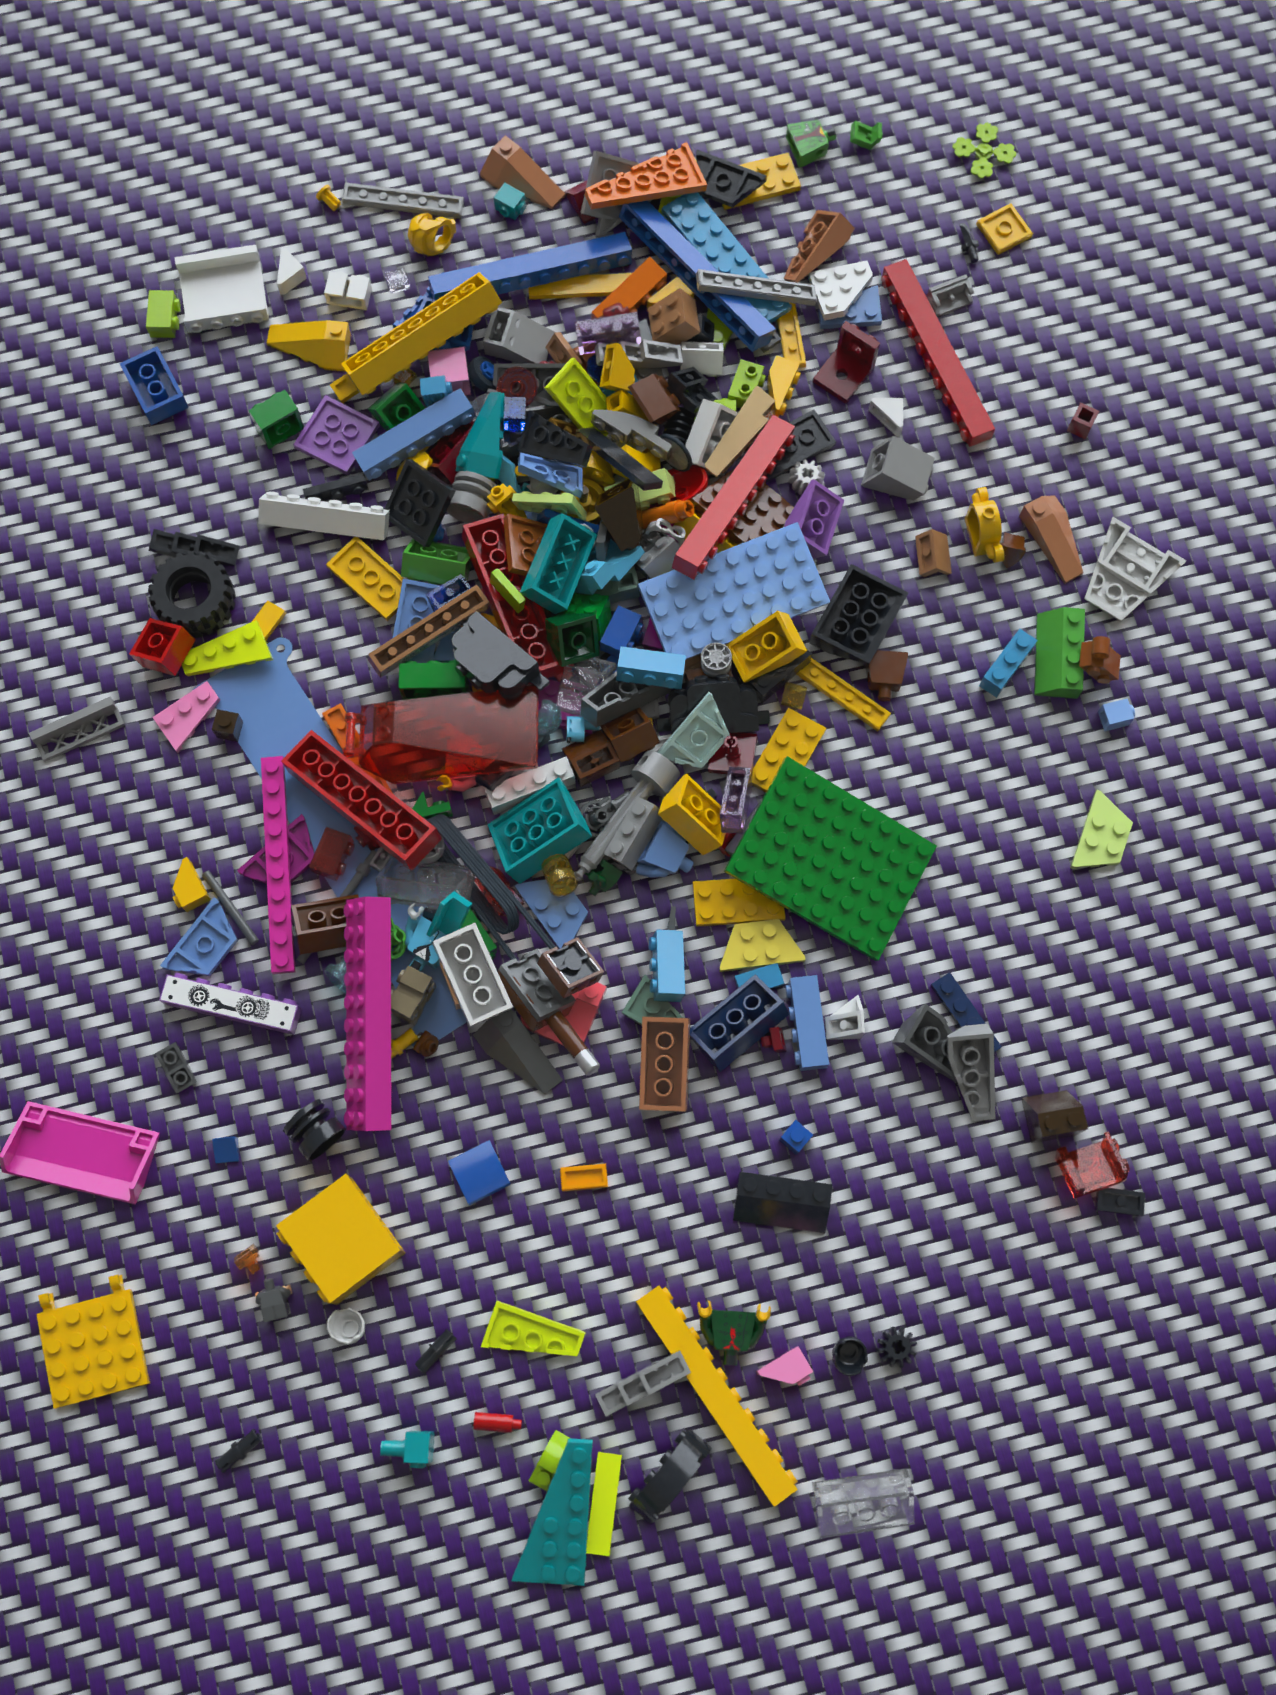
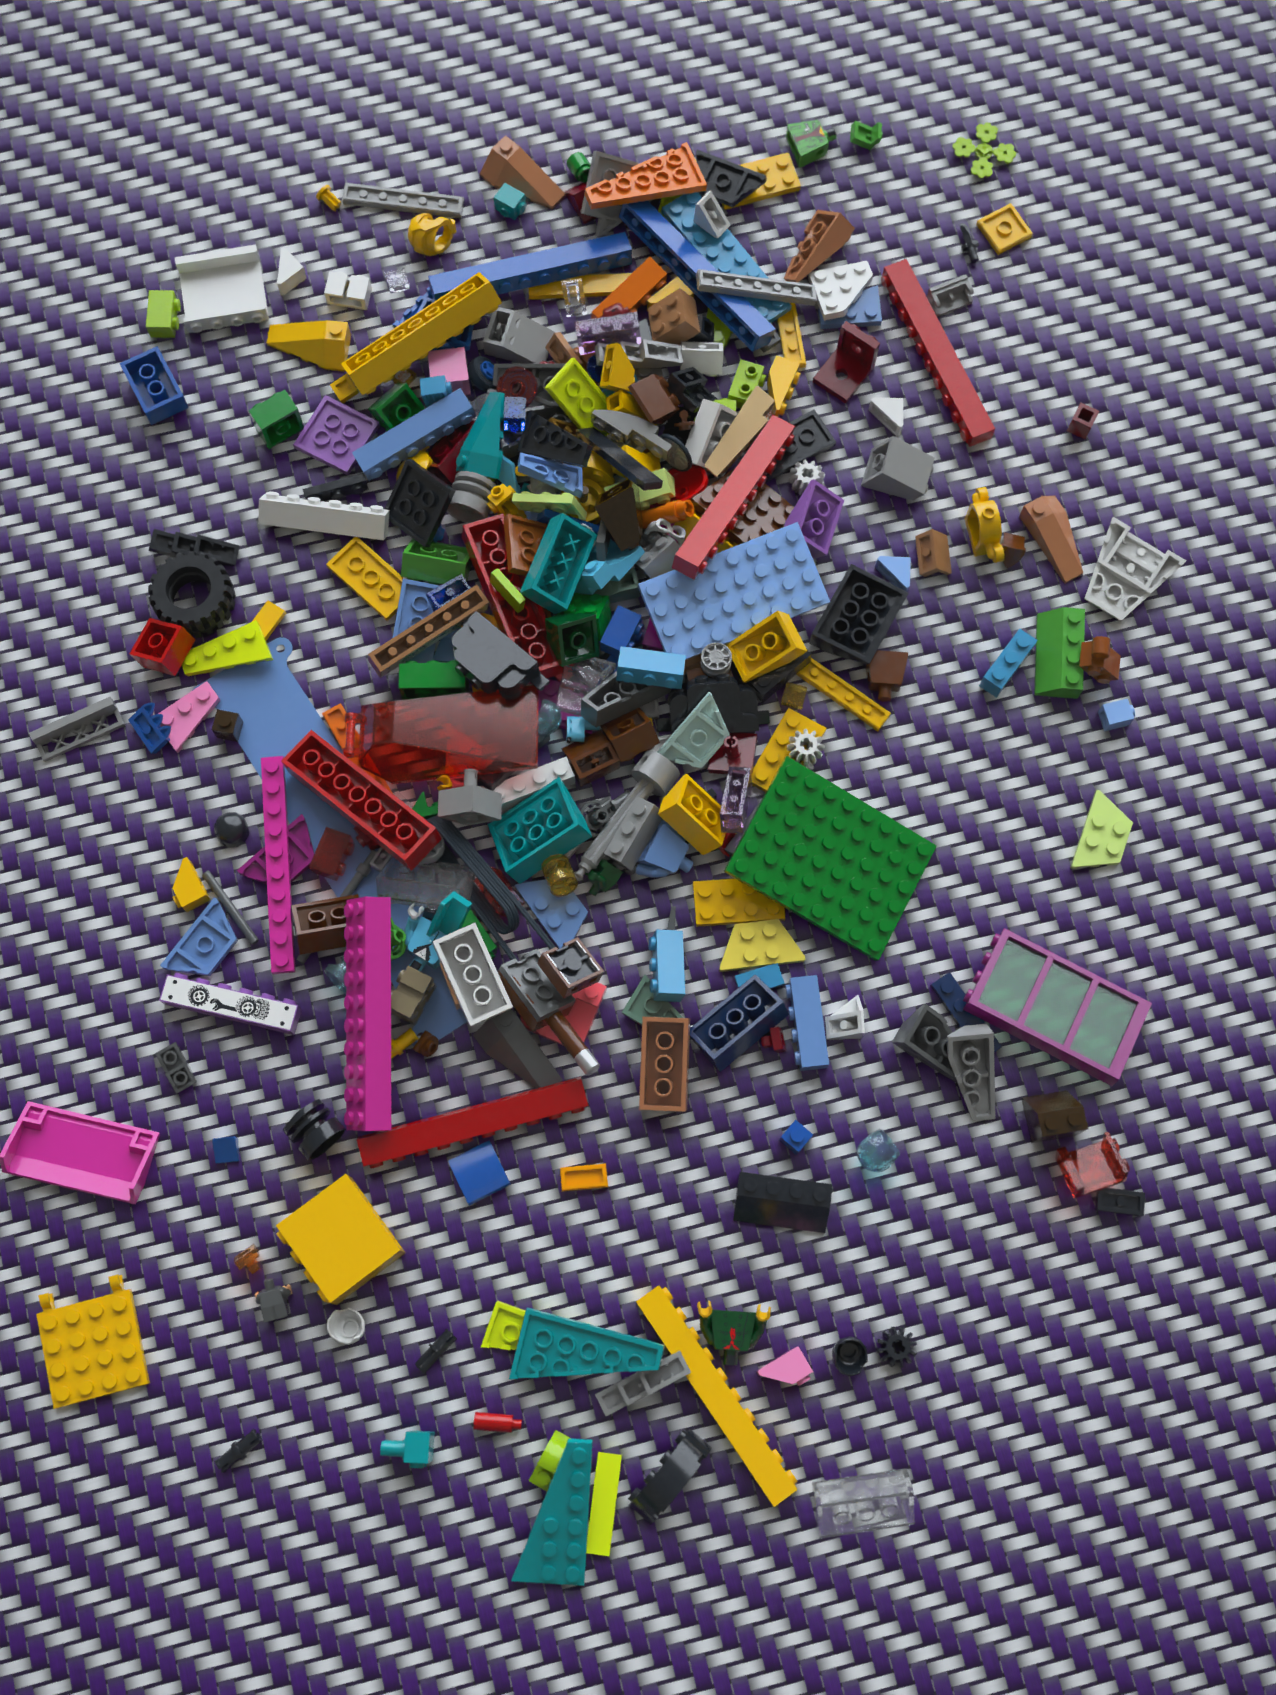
(149, 728): none -> blue plate
(231, 829): none -> black hair
(470, 802): none -> light grey brick
(472, 1121): none -> red brick
(569, 1347): none -> teal wing
(574, 297): none -> clear slope
(579, 166): none -> green brick
(684, 425): none -> reddish brown plate
(711, 216): none -> white slope
(813, 744): none -> white gear
(877, 1152): none -> clear light blue helmet
(895, 570): none -> light blue slope
(1057, 1006): none -> window

